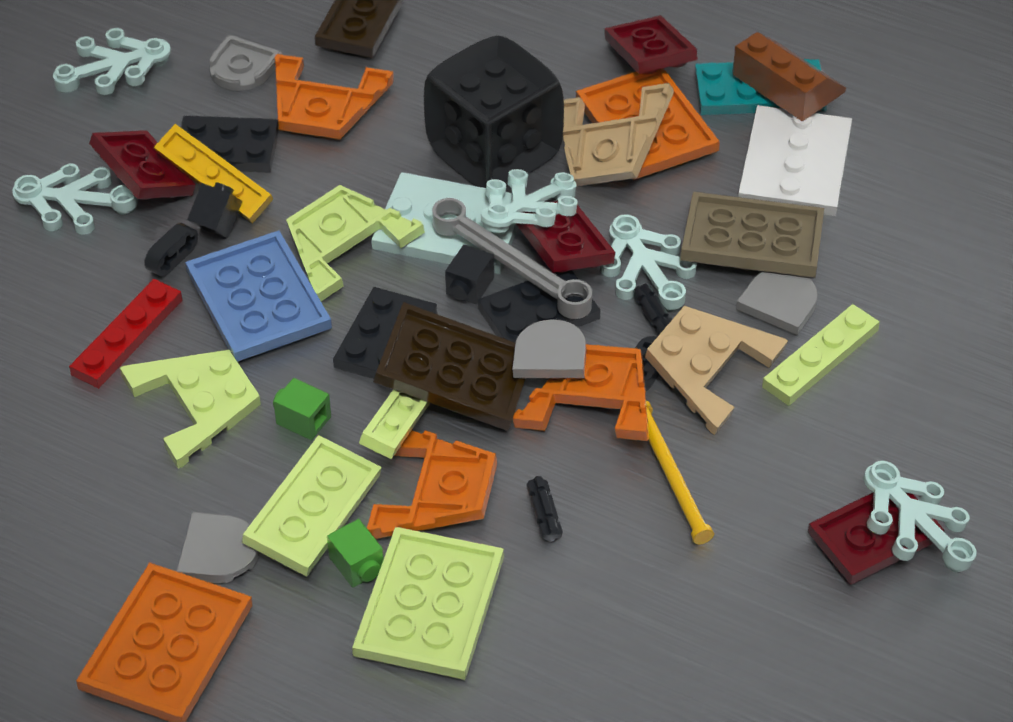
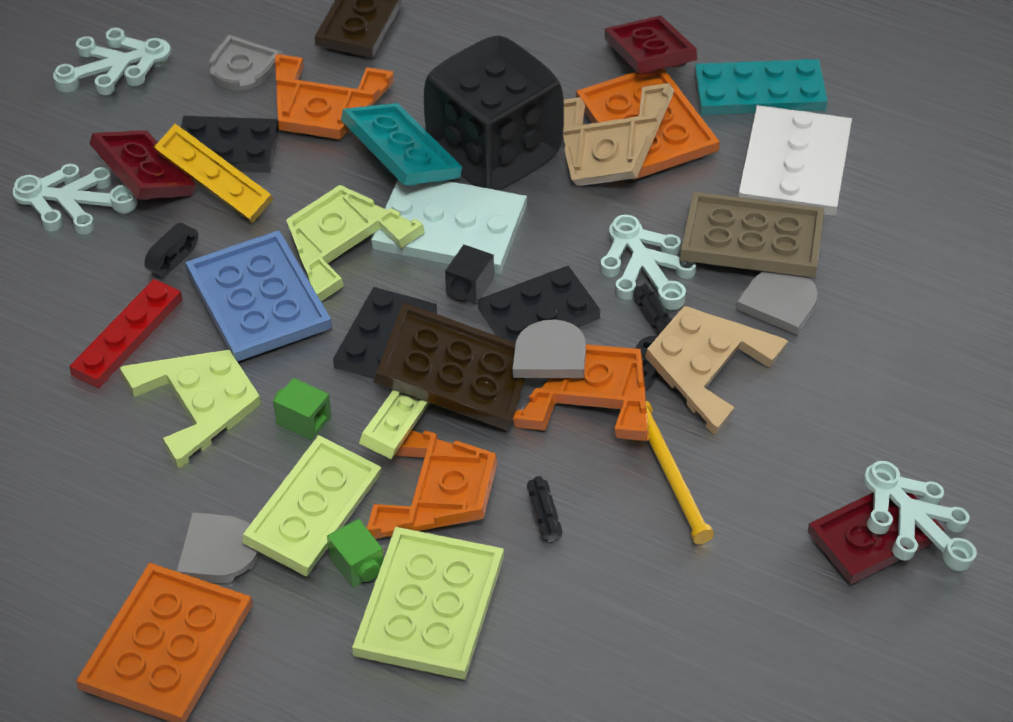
(215, 209): black brick -> none
(401, 144): none -> teal plate
(499, 217): light aqua plant -> none
(512, 258): light grey piece -> none
(569, 243): dark red plate -> none
(784, 76): dark orange slope -> none
(820, 354): yellowish green plate -> none

